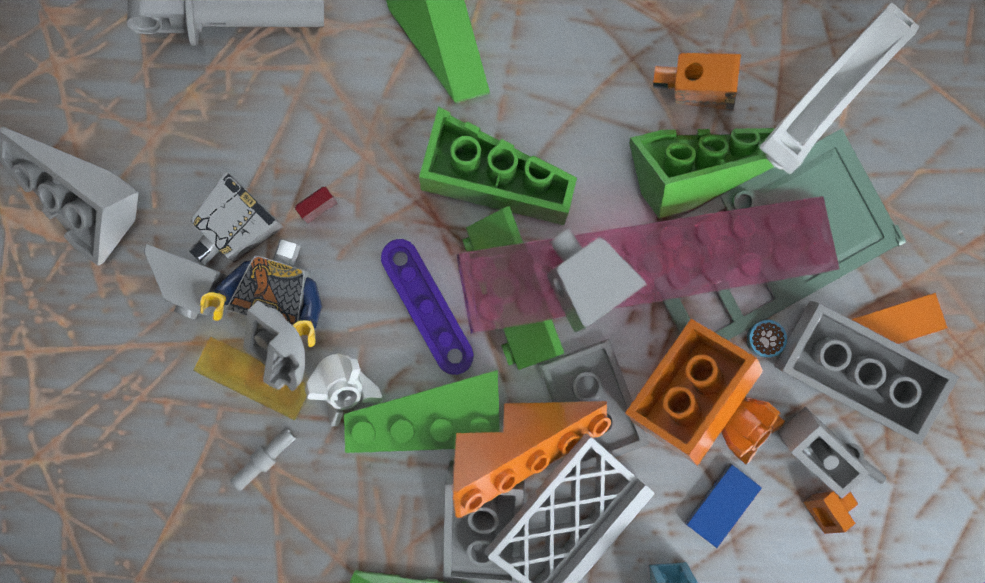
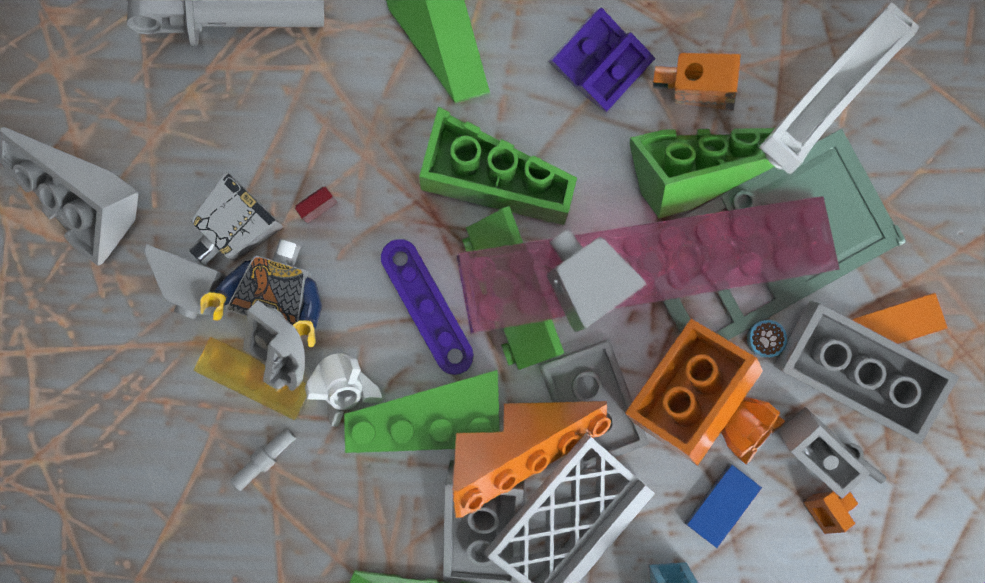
(601, 59): none -> dark purple slope

